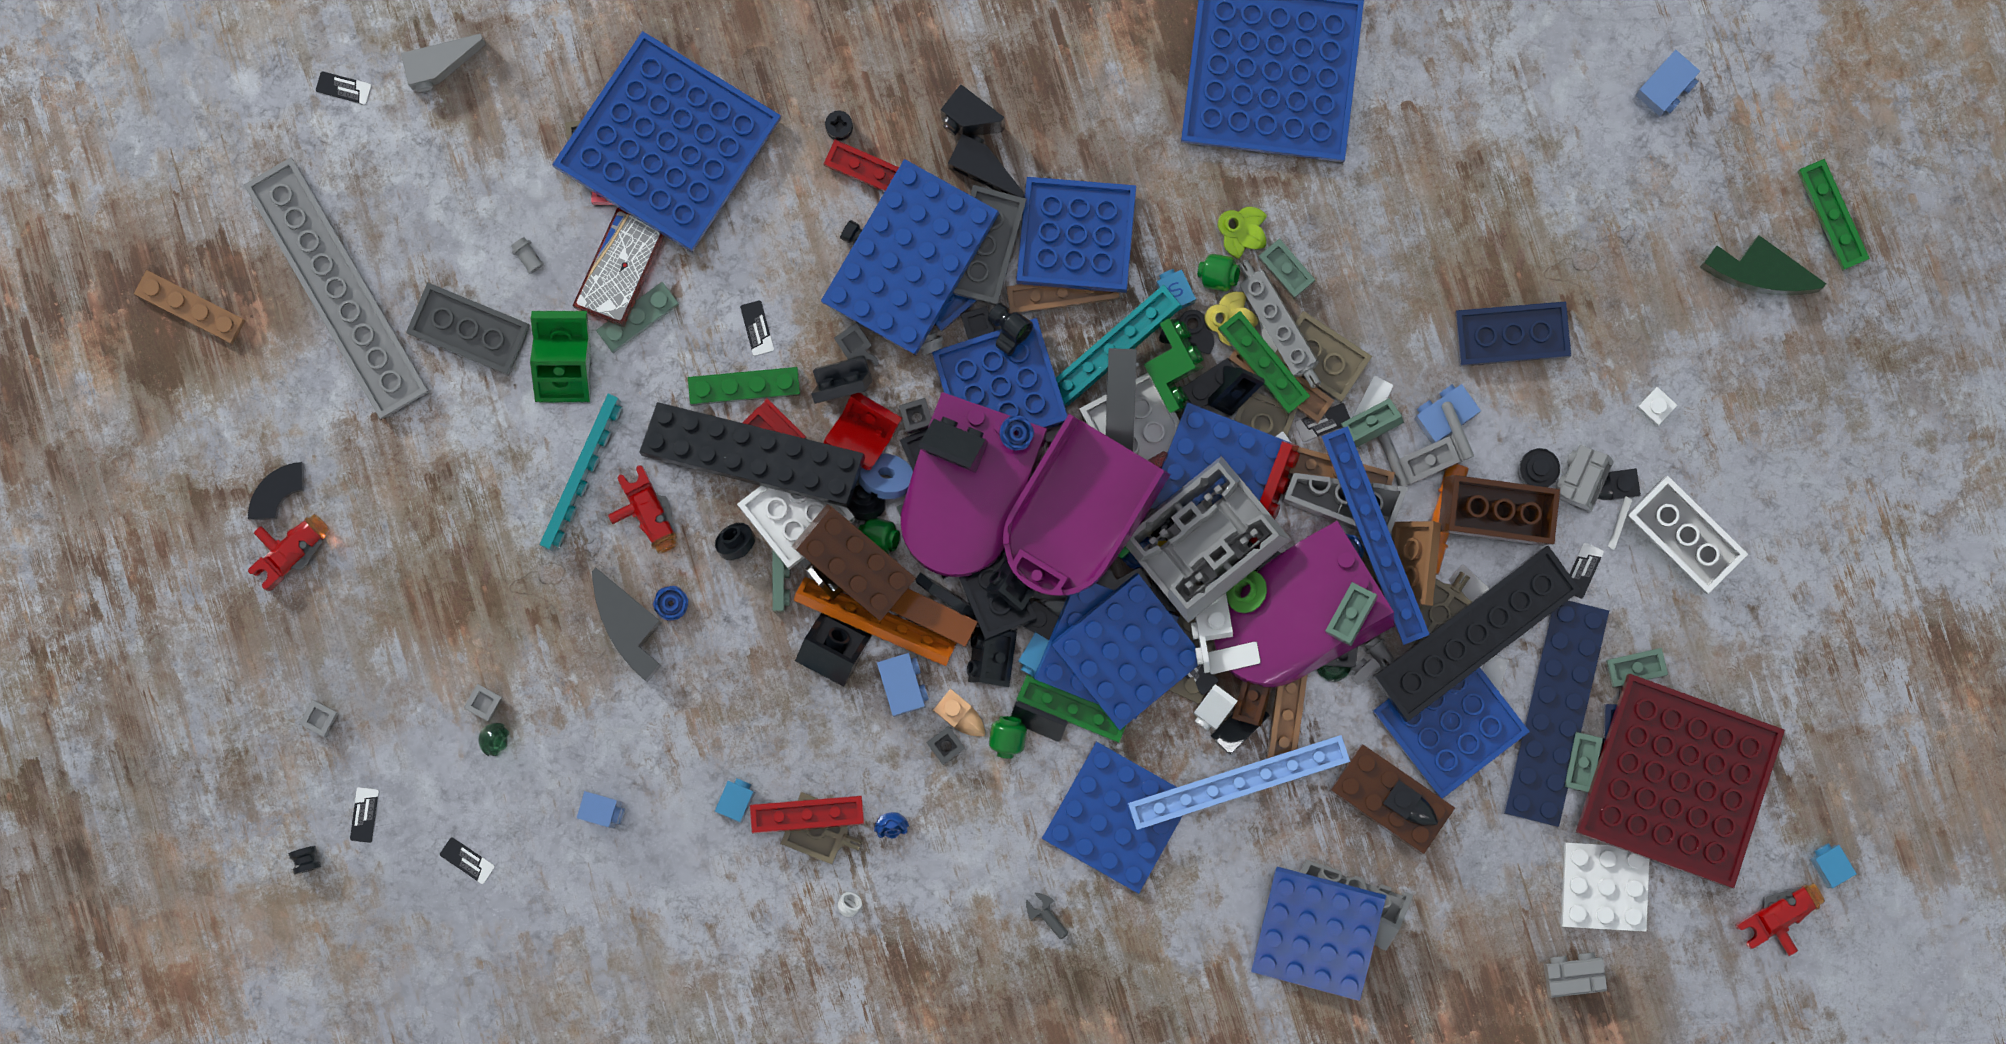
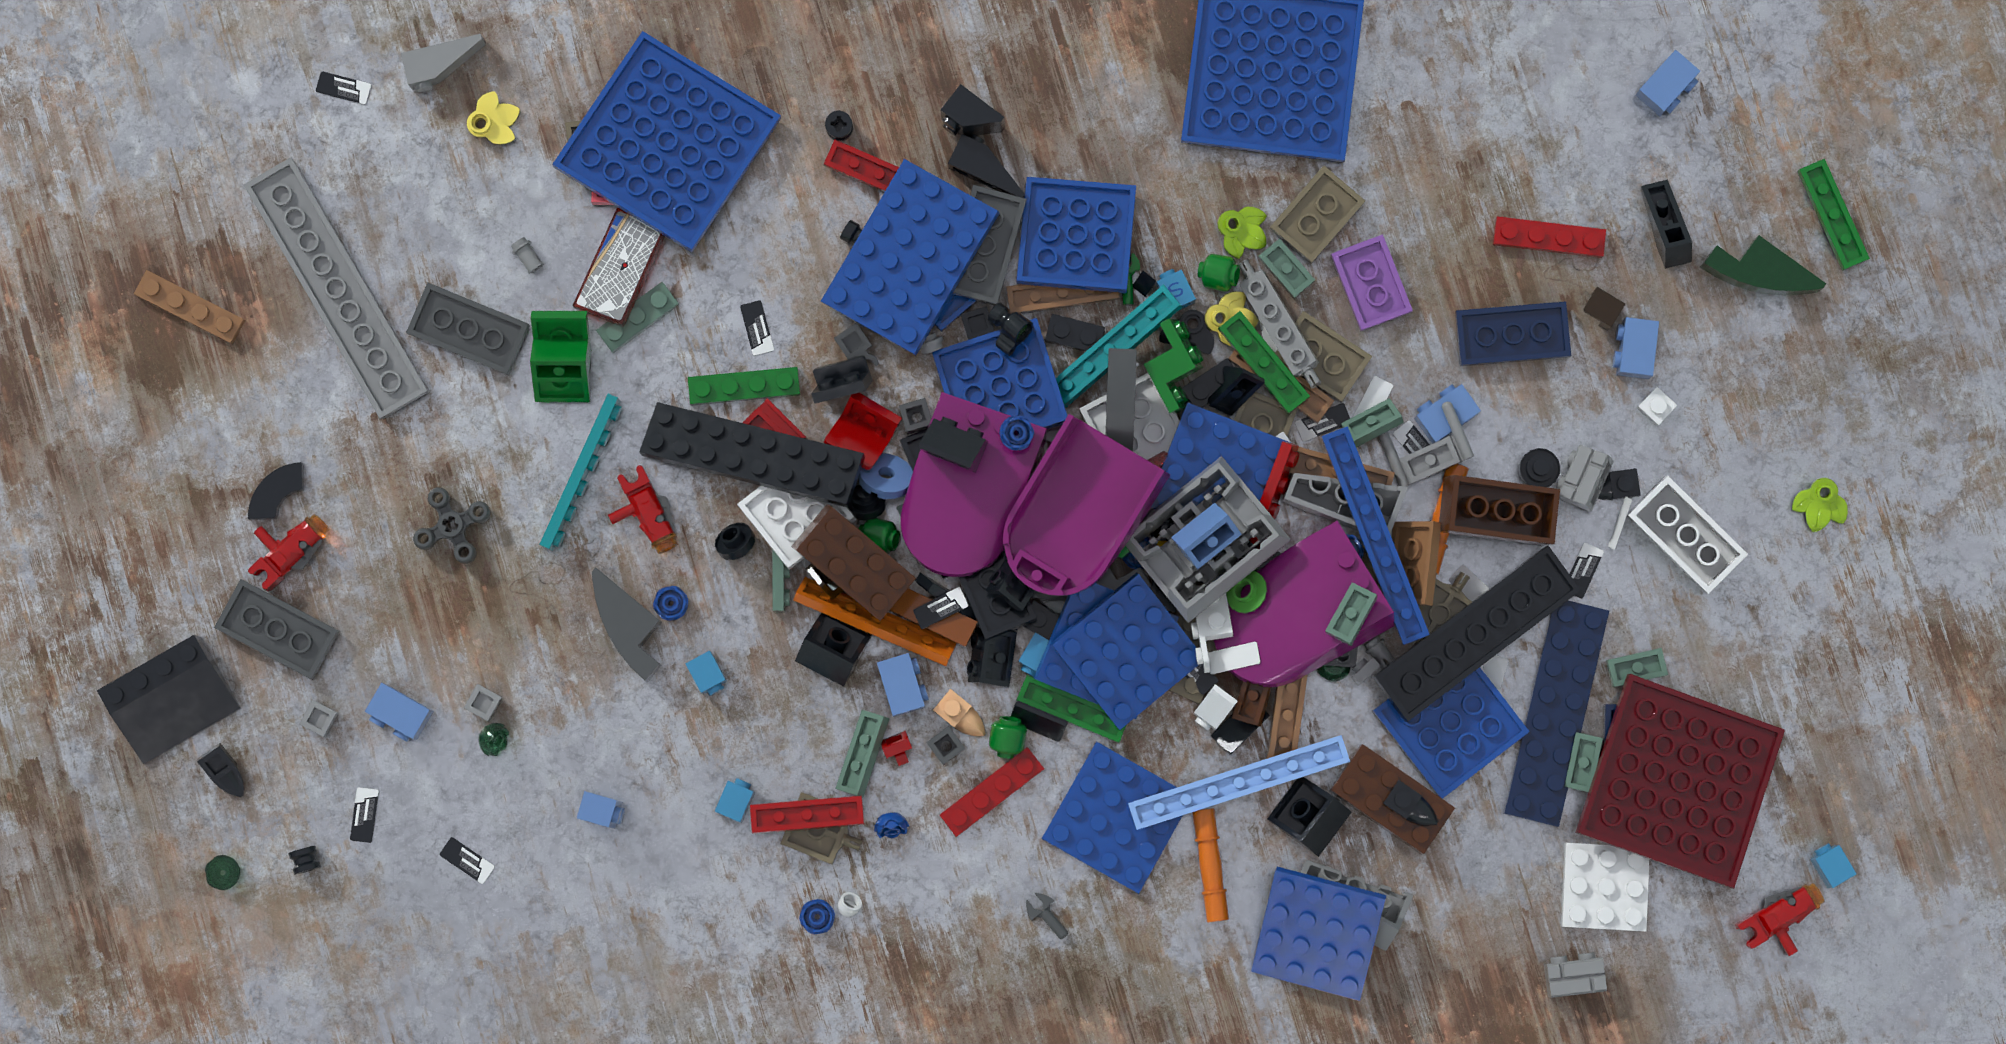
(169, 698): none -> black slope
(214, 868): none -> clear green plate
(222, 770): none -> black plate
(276, 629): none -> dark grey plate
(399, 712): none -> medium blue brick
(456, 536): none -> dark grey gear
(497, 117): none -> light yellow plate
(707, 673): none -> dark azure brick
(808, 913): none -> blue plate
(862, 753): none -> sand green plate
(896, 746): none -> red tile
(940, 608): none -> sticker
(991, 792): none -> red plate
(1073, 333): none -> black plate
(1135, 267): none -> green bar
(1144, 283): none -> black piece
(1206, 535): none -> medium blue brick
(1210, 865): none -> orange piece
(1309, 815): none -> black slope
(1317, 214): none -> dark tan plate
(1371, 282): none -> medium lavender plate
(1410, 437): none -> sticker
(1549, 237): none -> red plate
(1603, 308): none -> dark brown panel
(1636, 348): none -> medium blue brick
(1667, 224): none -> black slope
(1818, 508): none -> lime plate

